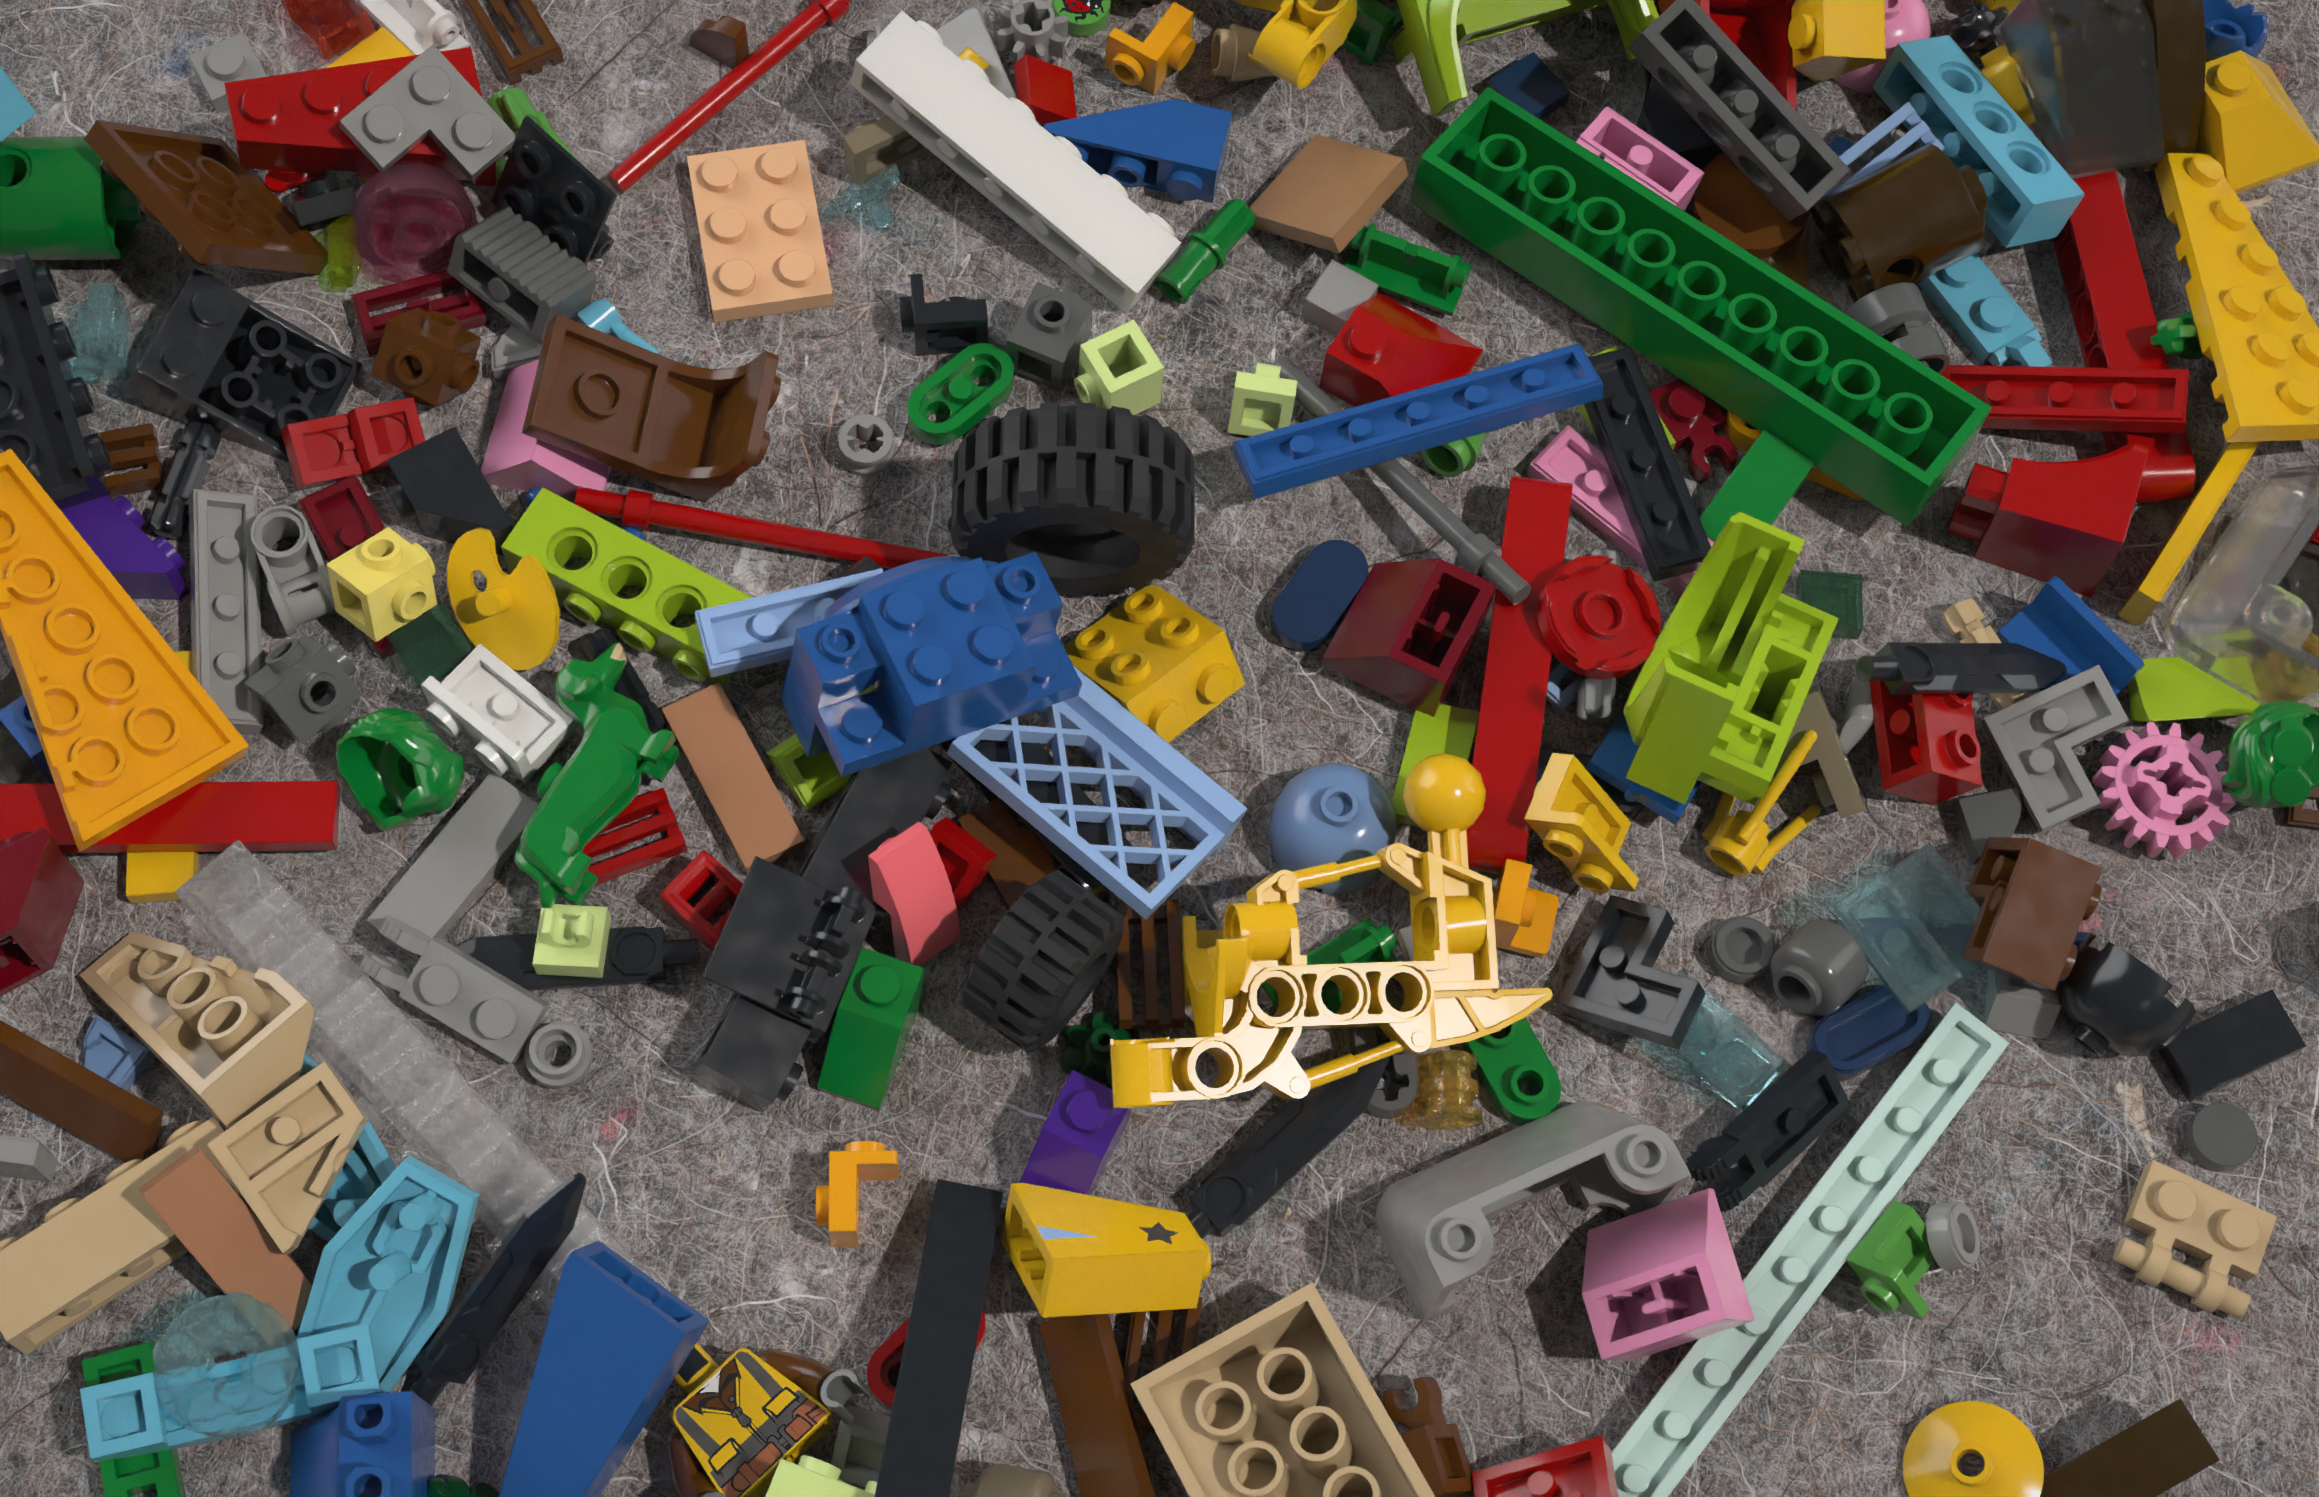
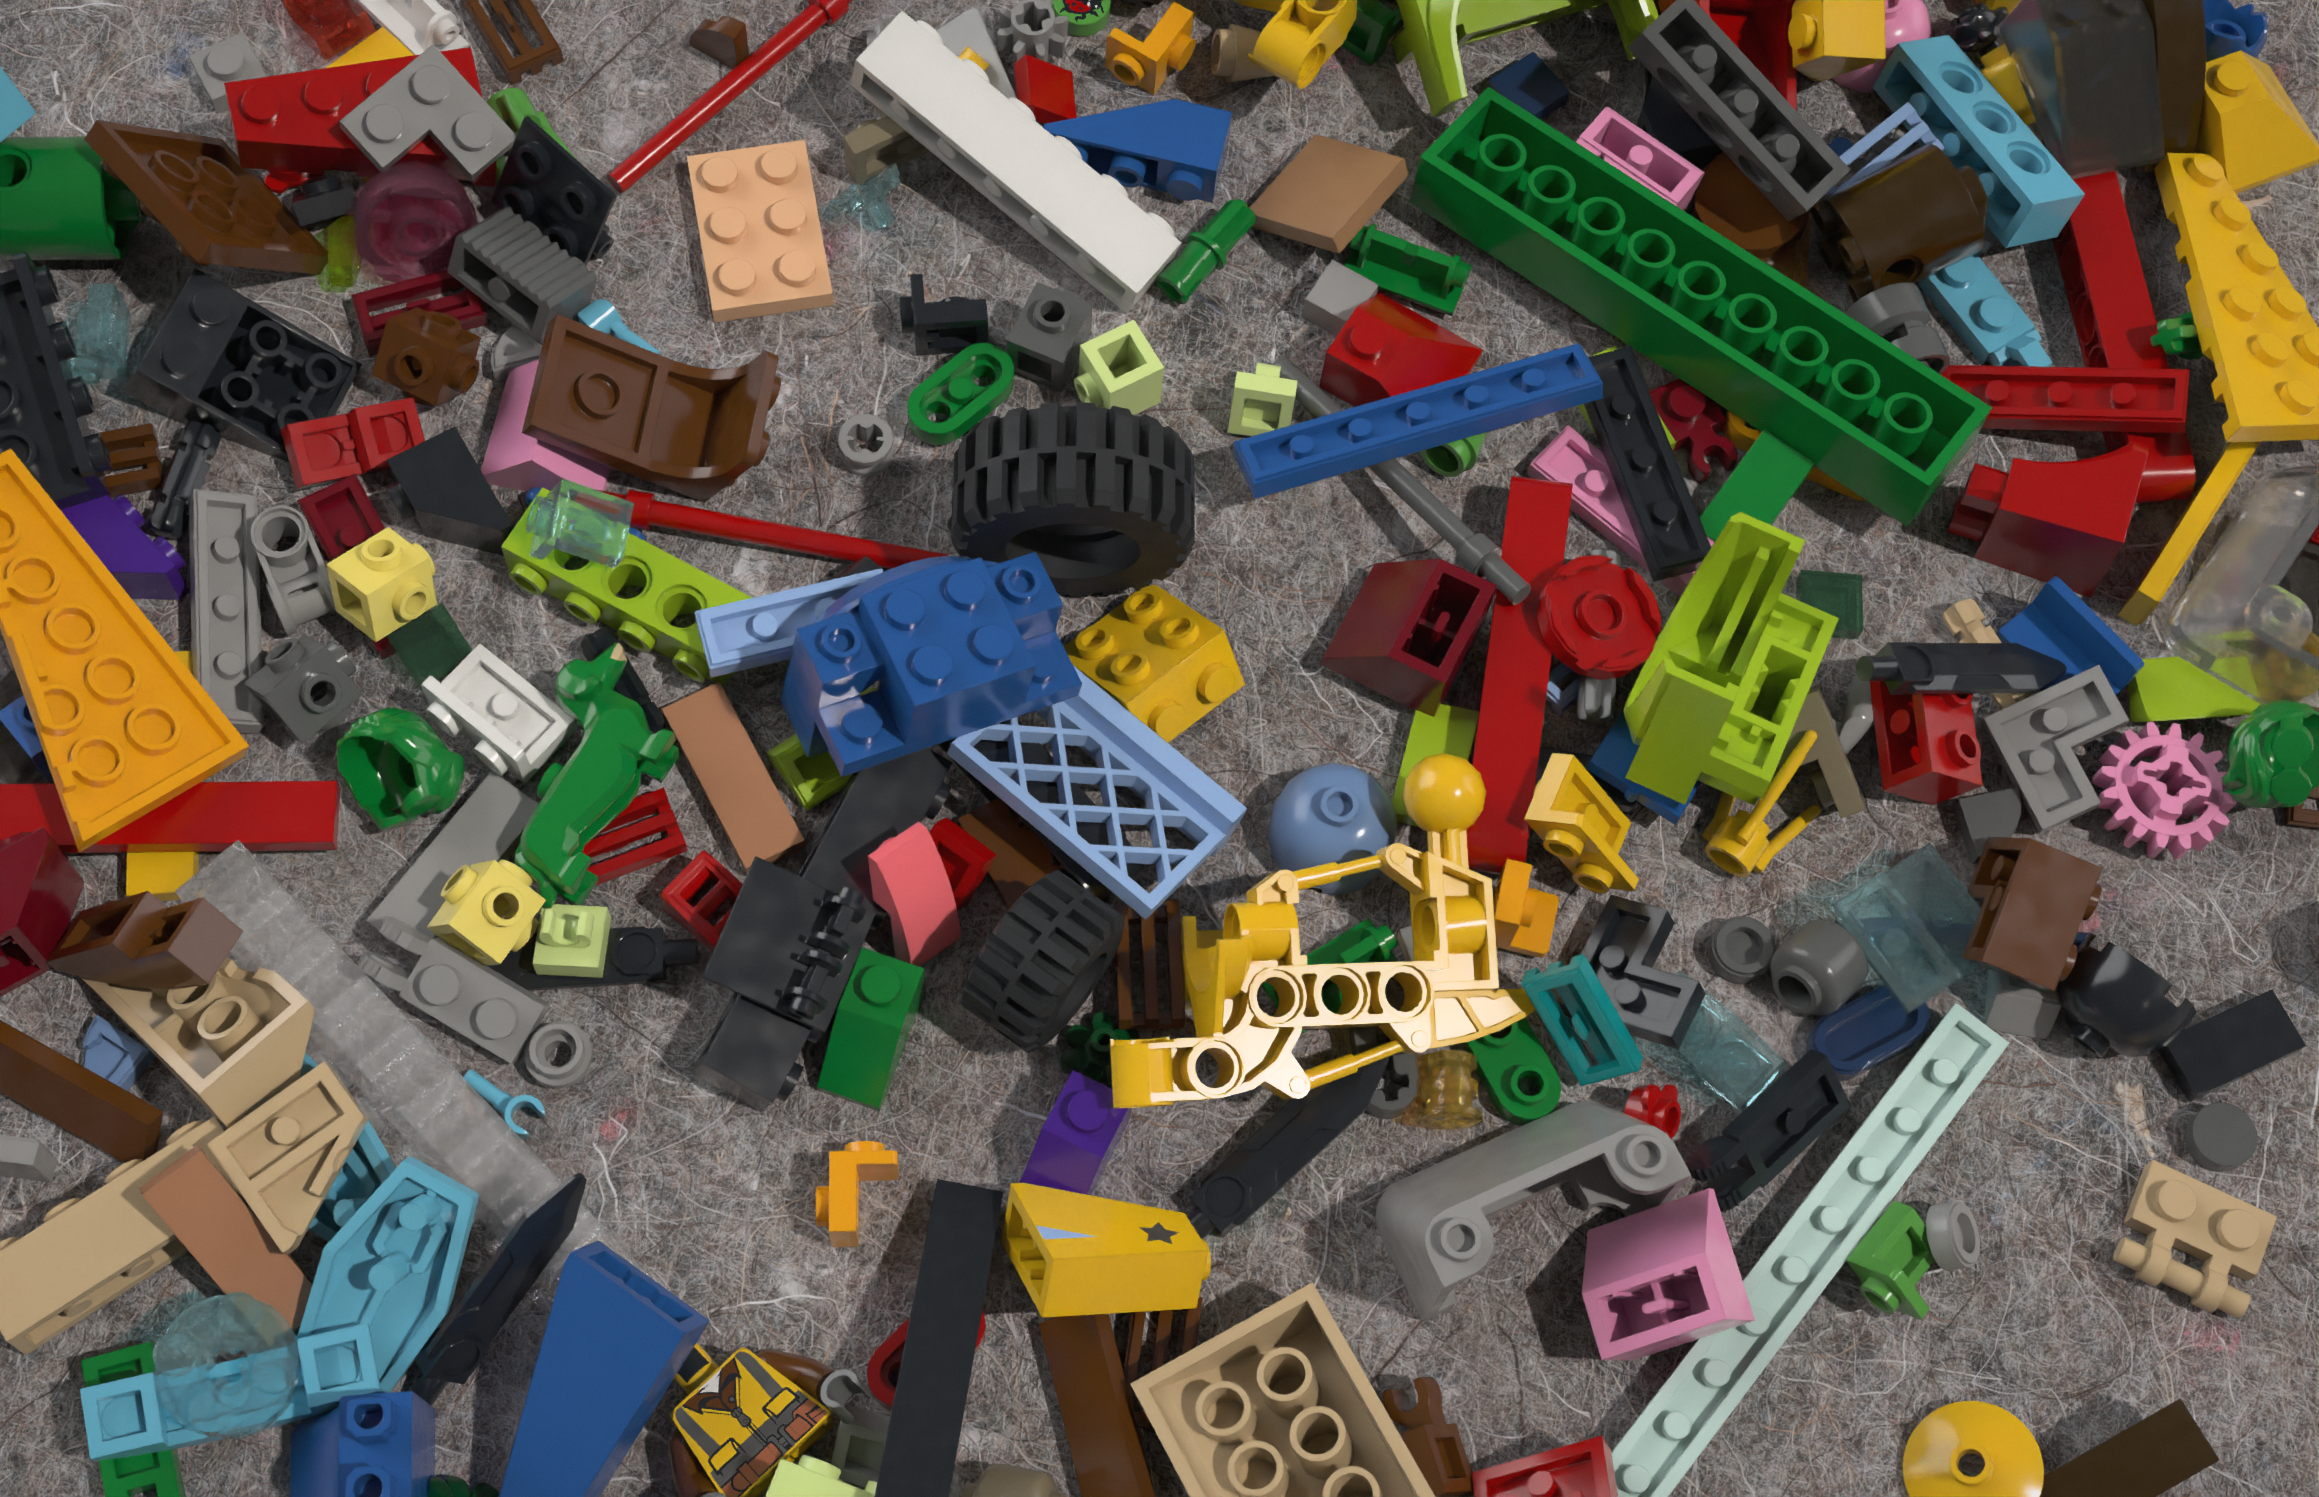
(147, 943): none -> reddish brown slope
(488, 910): none -> light yellow brick
(504, 1101): none -> medium azure hand
(517, 610): yellow piece -> none
(580, 523): none -> clear light blue bracket
(1319, 595): dark blue tile -> none
(1592, 1016): none -> teal tile
(1656, 1107): none -> red plate

